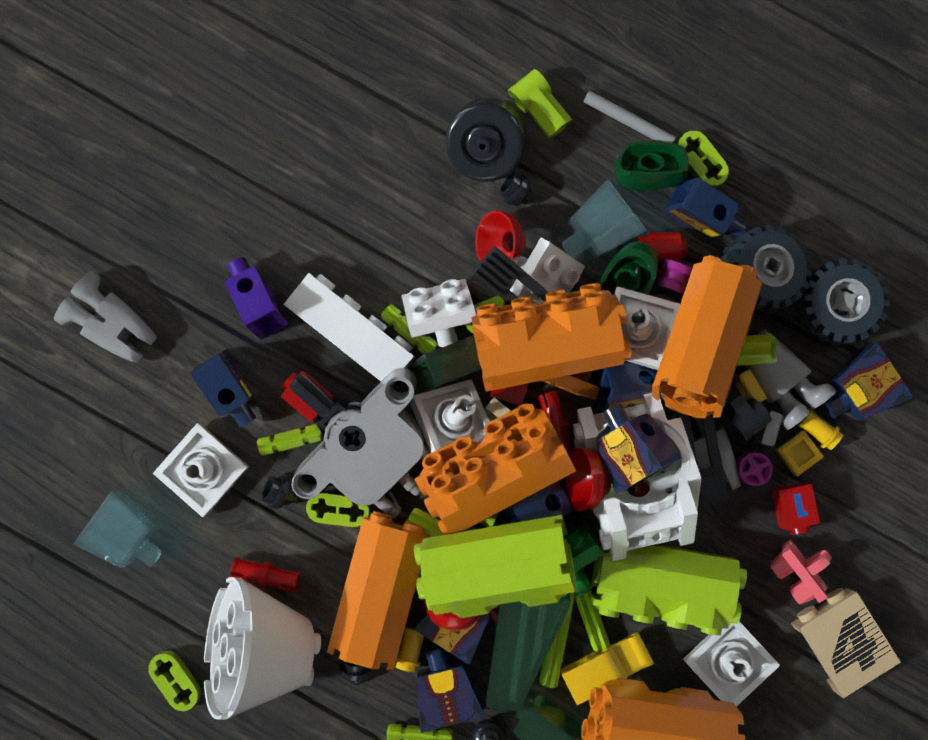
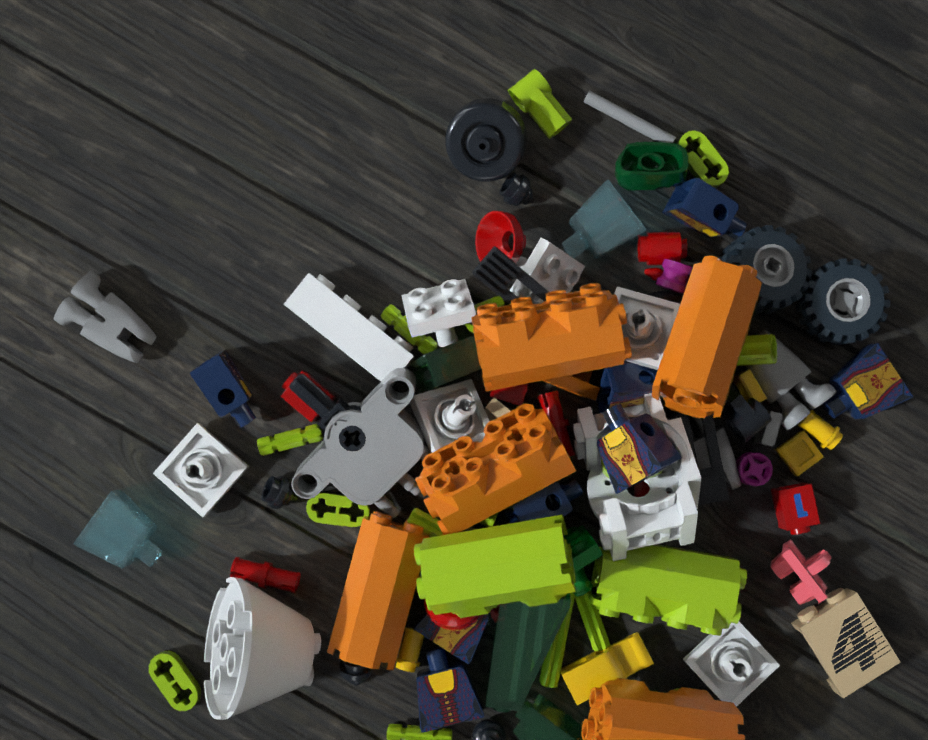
(254, 299): dark purple torso -> none
(590, 481): red piece -> none
(631, 269): dark green piece -> none

